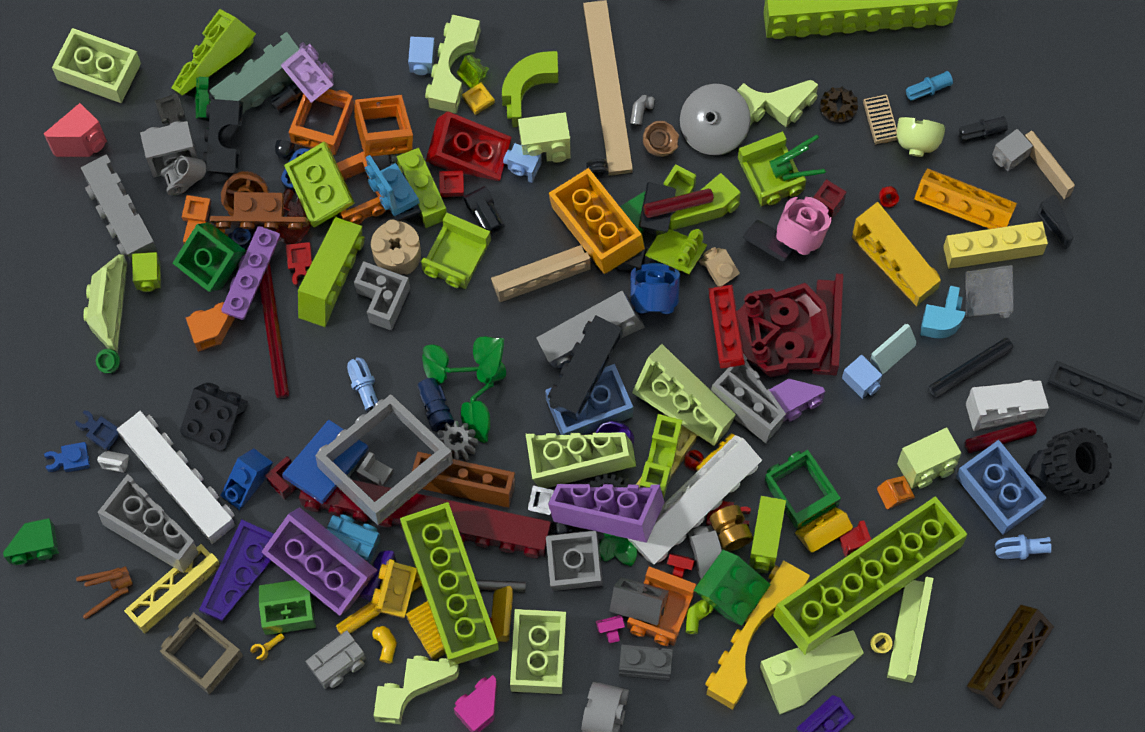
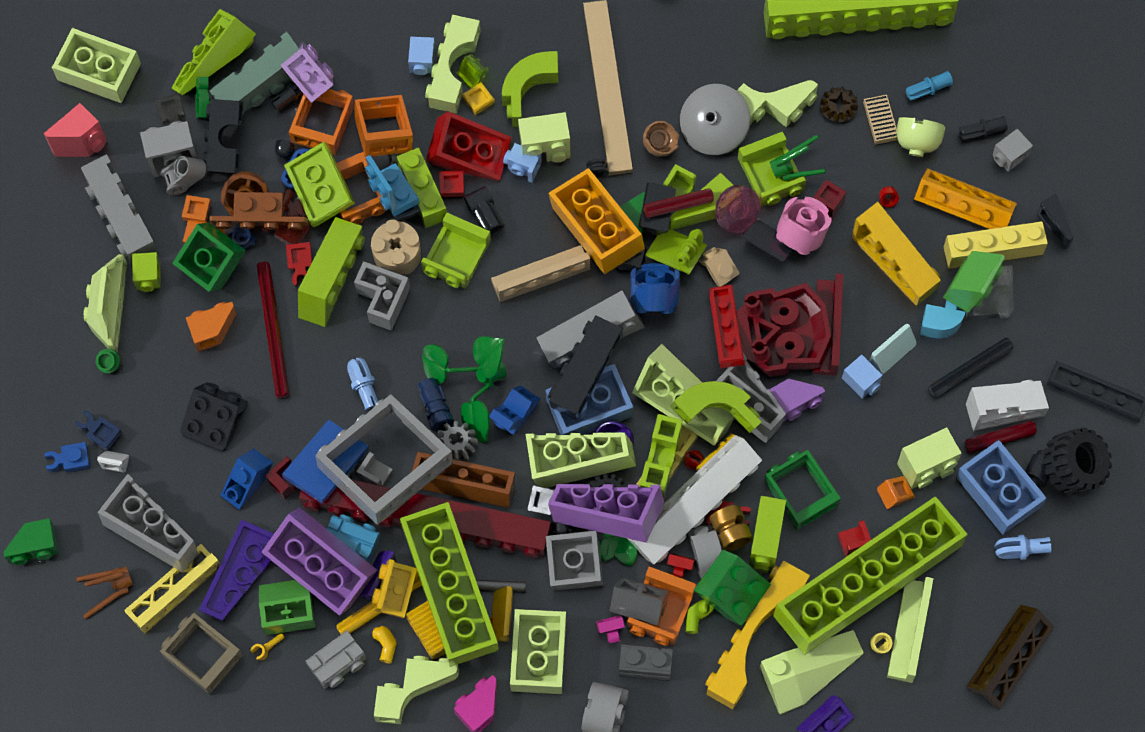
(176, 477): white brick -> none
(250, 273): medium lavender bracket -> none
(515, 409): none -> blue brick
(639, 107): light grey arm -> none
(716, 395): none -> lime arch
(737, 208): none -> clear pink tile
(824, 529): yellow slope -> none
(974, 279): none -> bright green slope
(1050, 166): tan tile -> none

